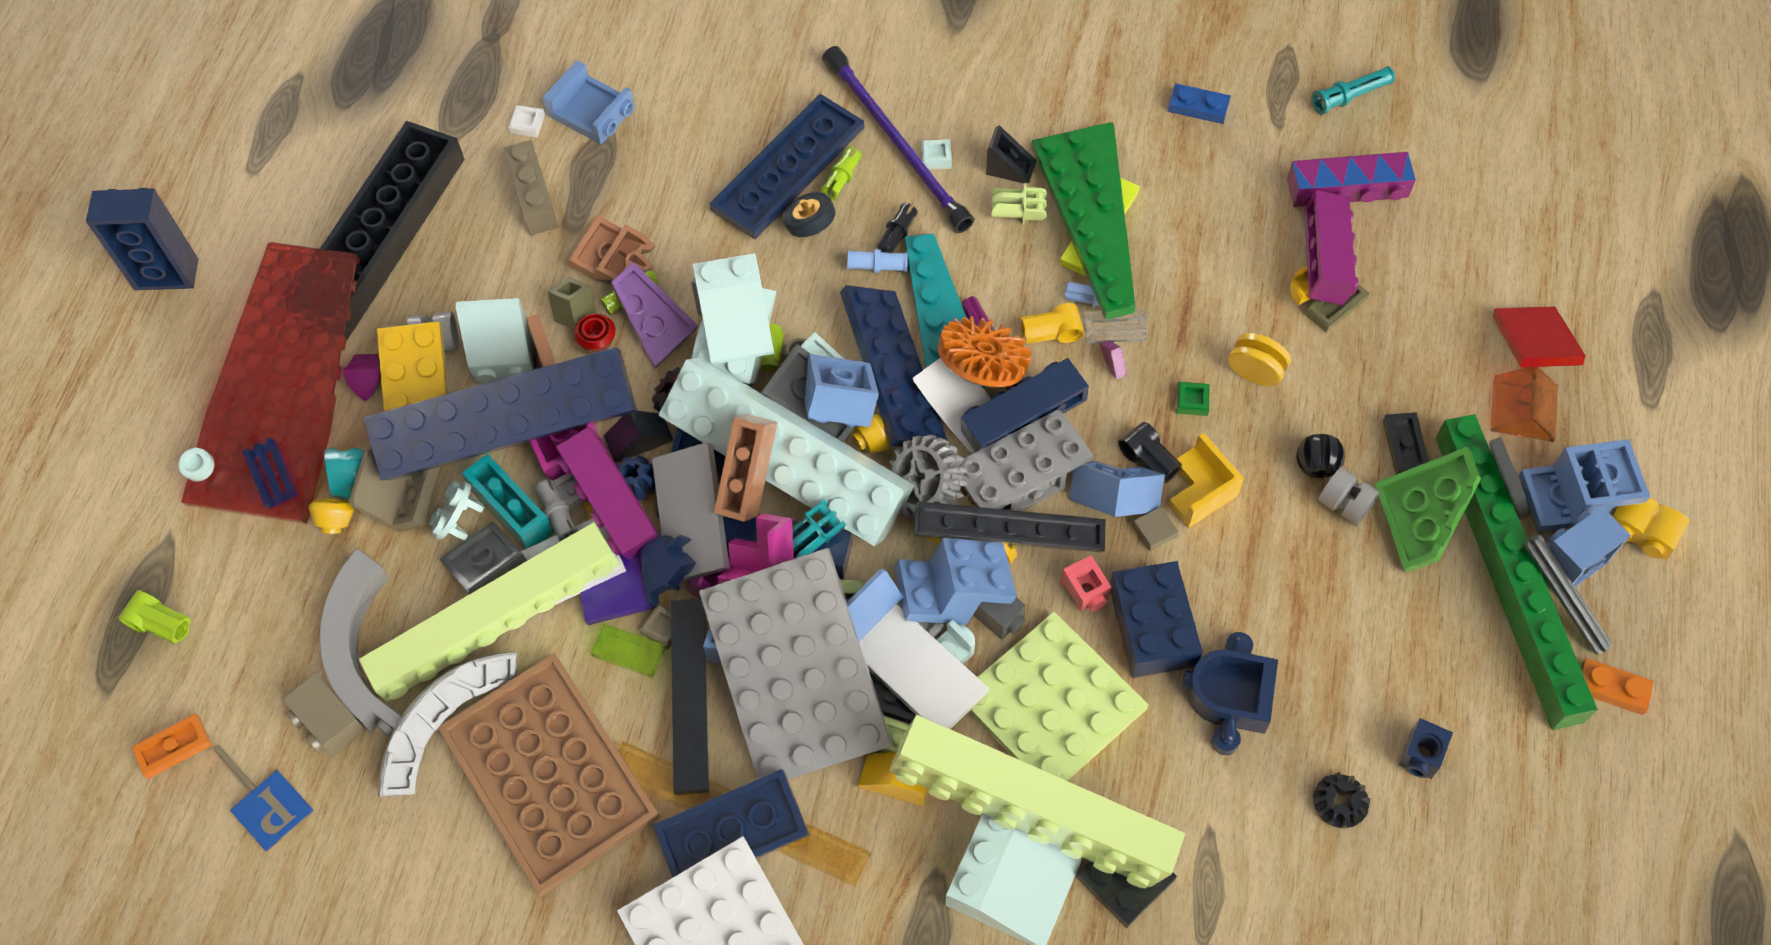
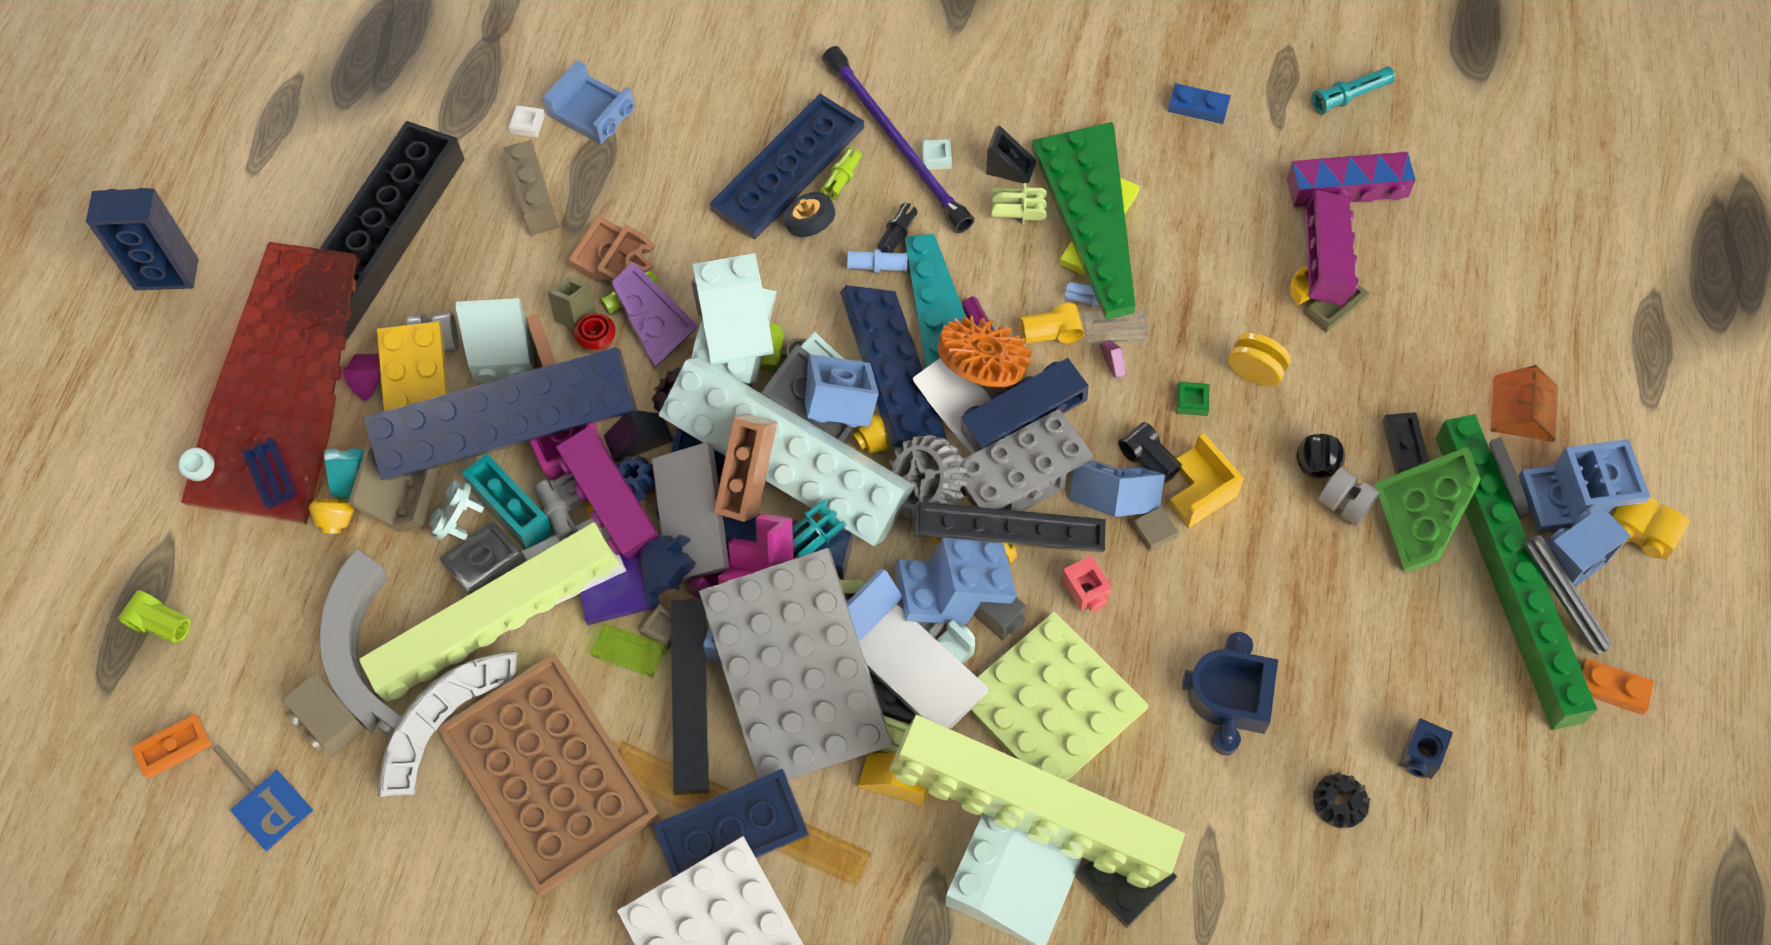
(1155, 619): dark blue brick -> none
(1538, 337): red tile -> none

